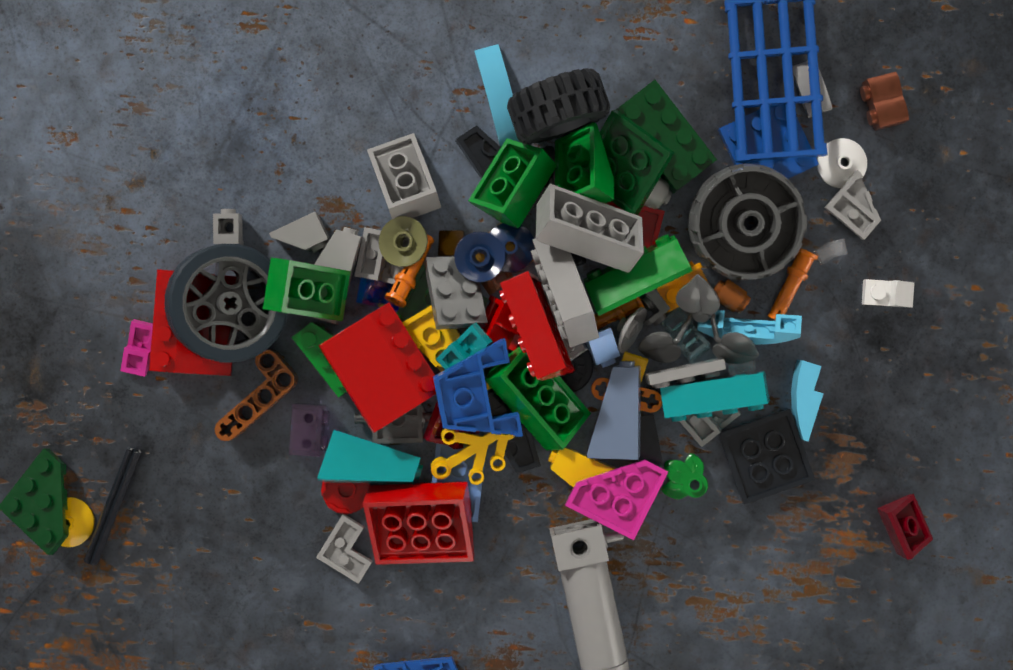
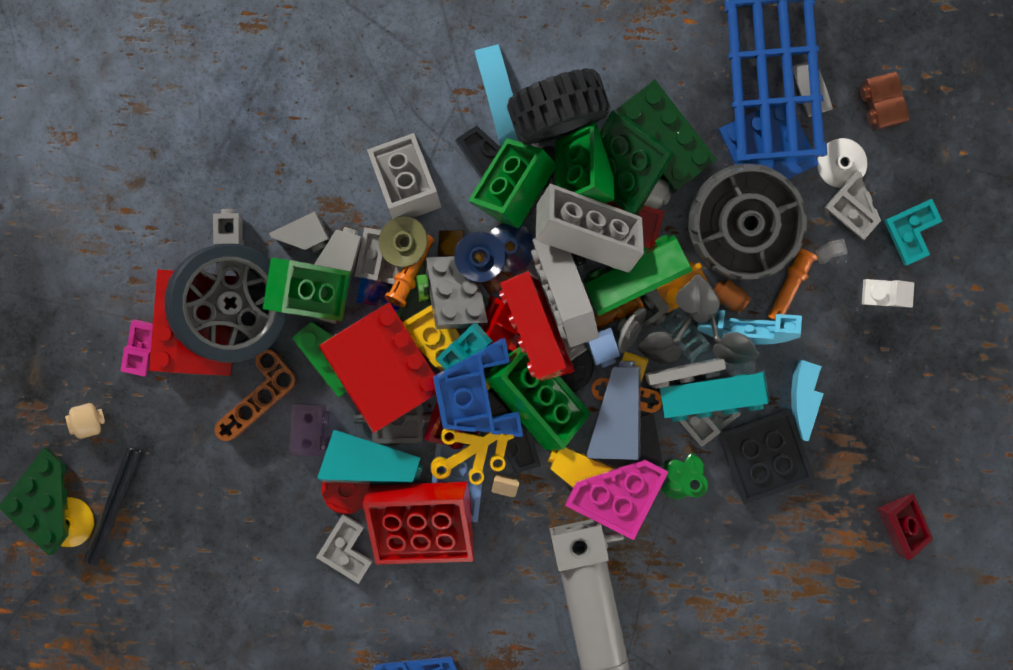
(84, 420): none -> tan head
(422, 283): none -> bright green tile
(505, 485): none -> tan slope
(906, 230): none -> teal plate

